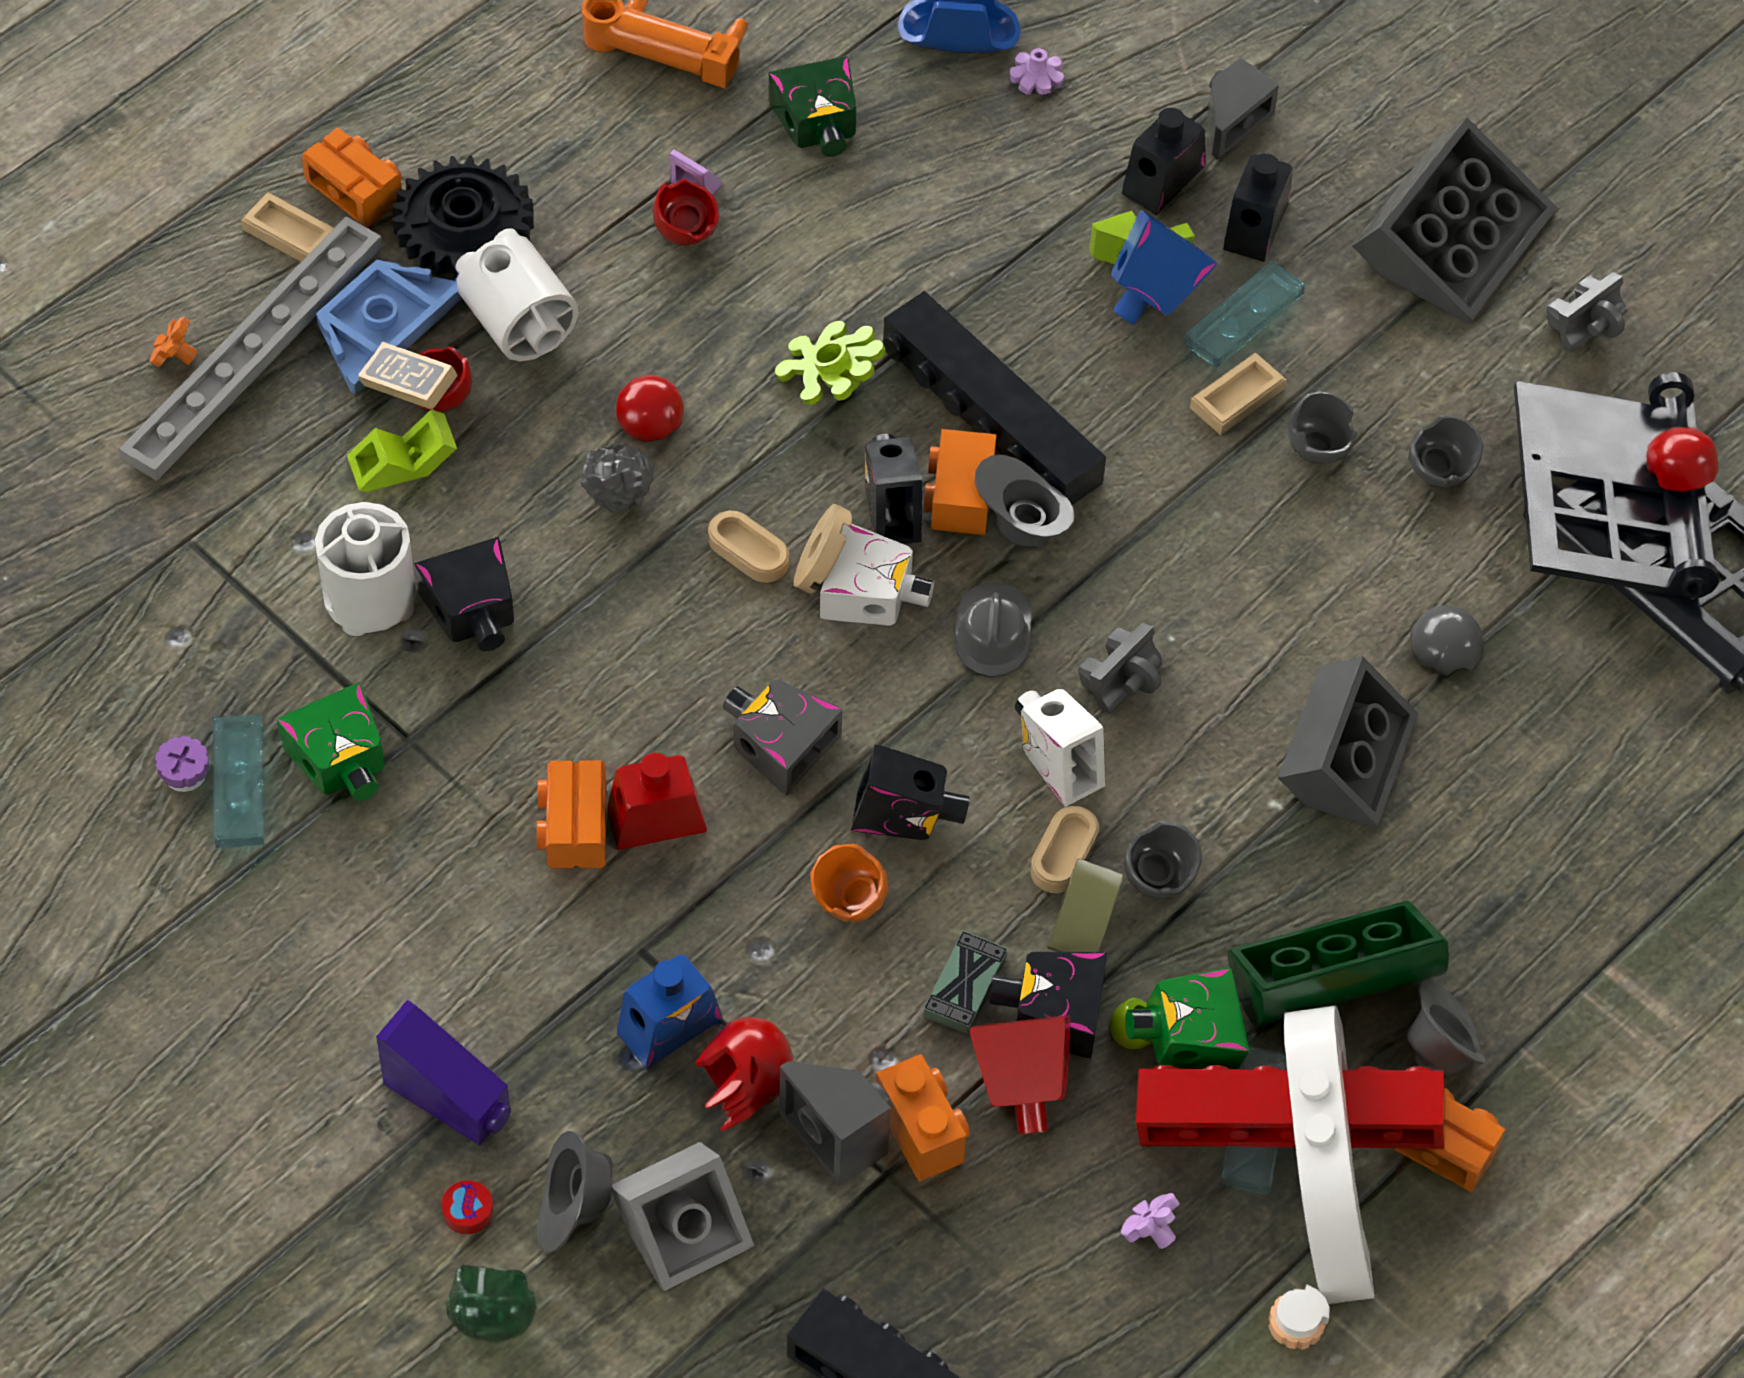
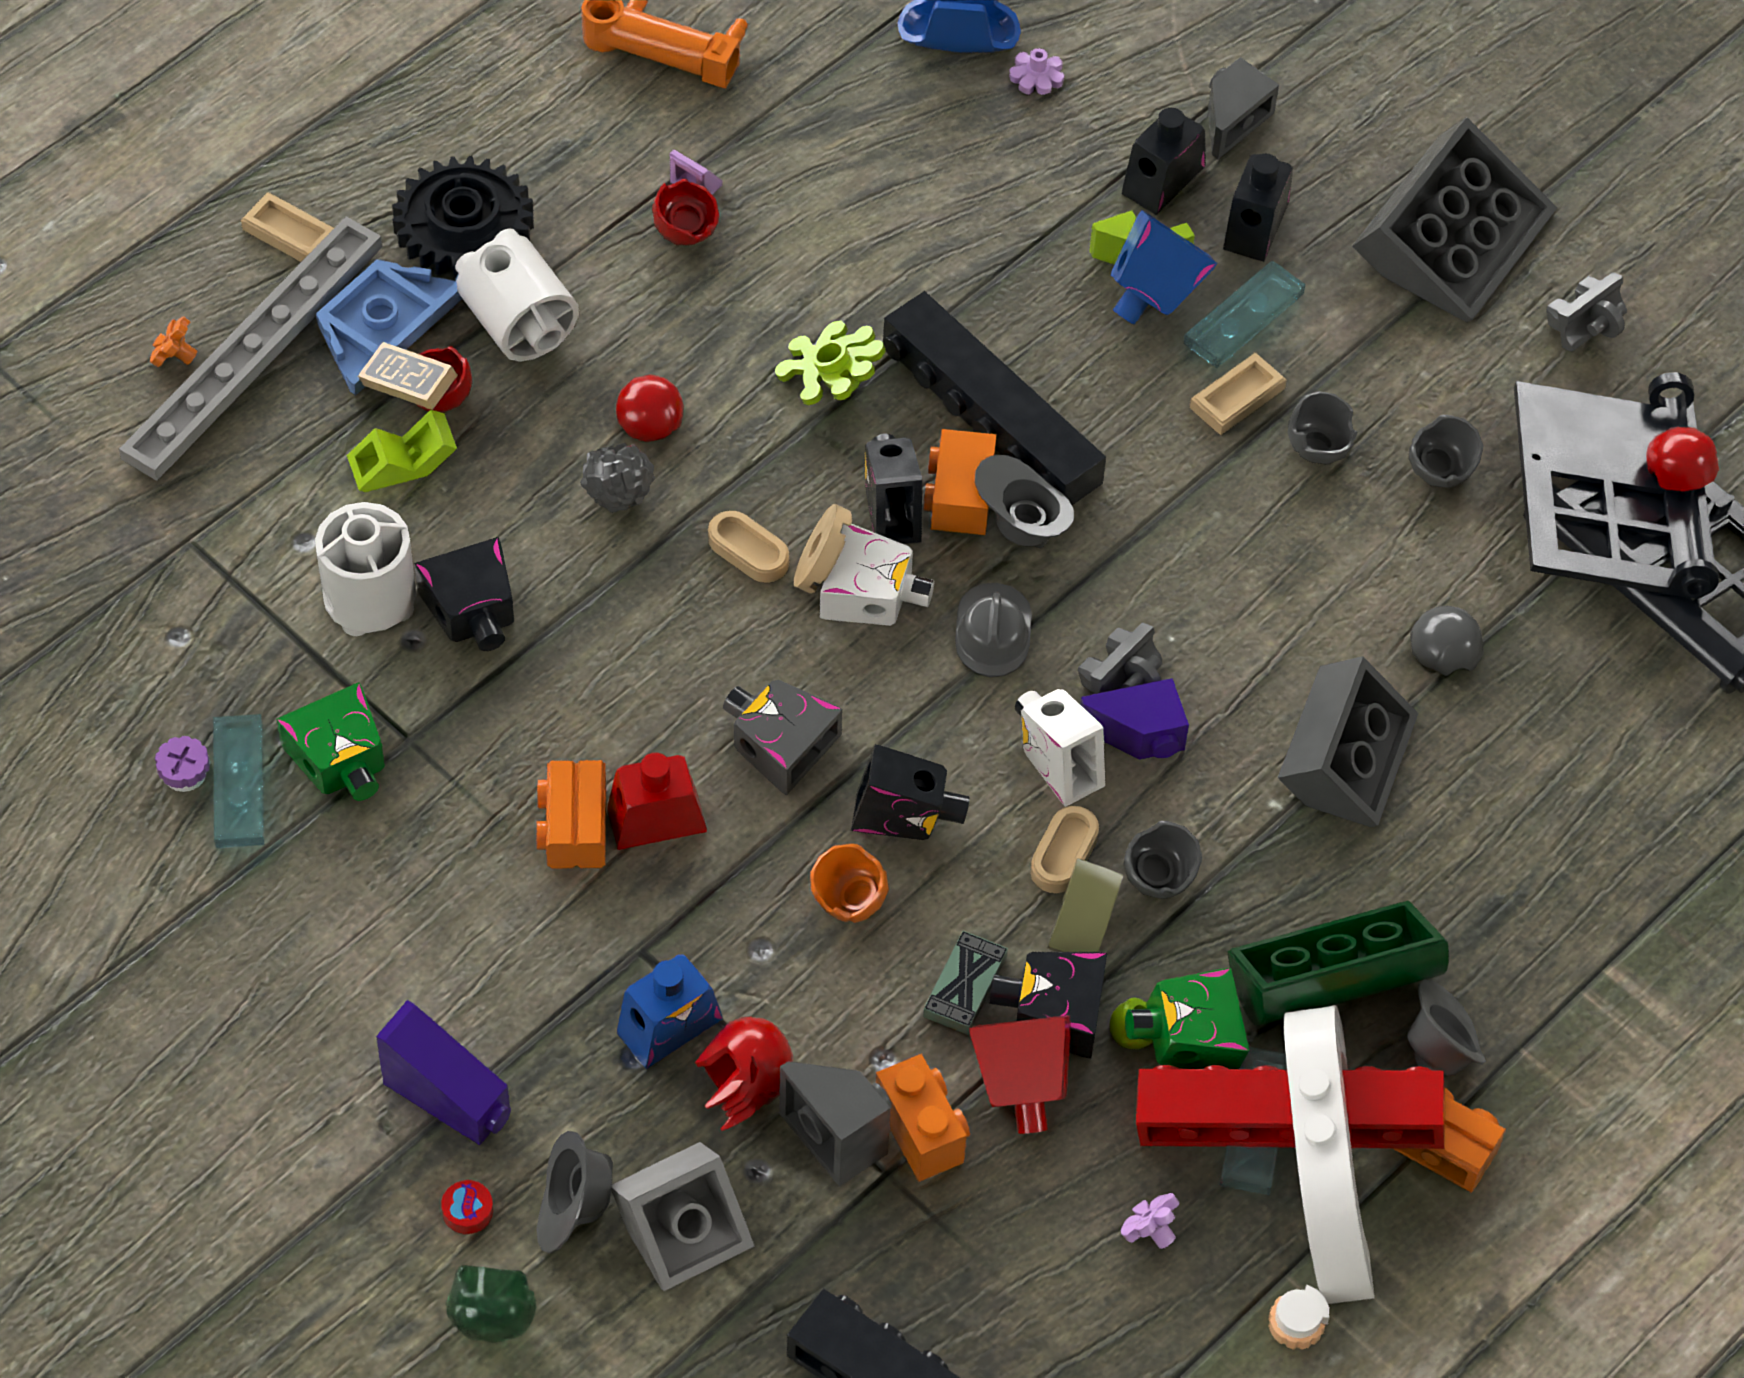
(352, 176): orange brick -> none
(816, 103): dark green torso -> none
(1141, 719): none -> dark purple slope

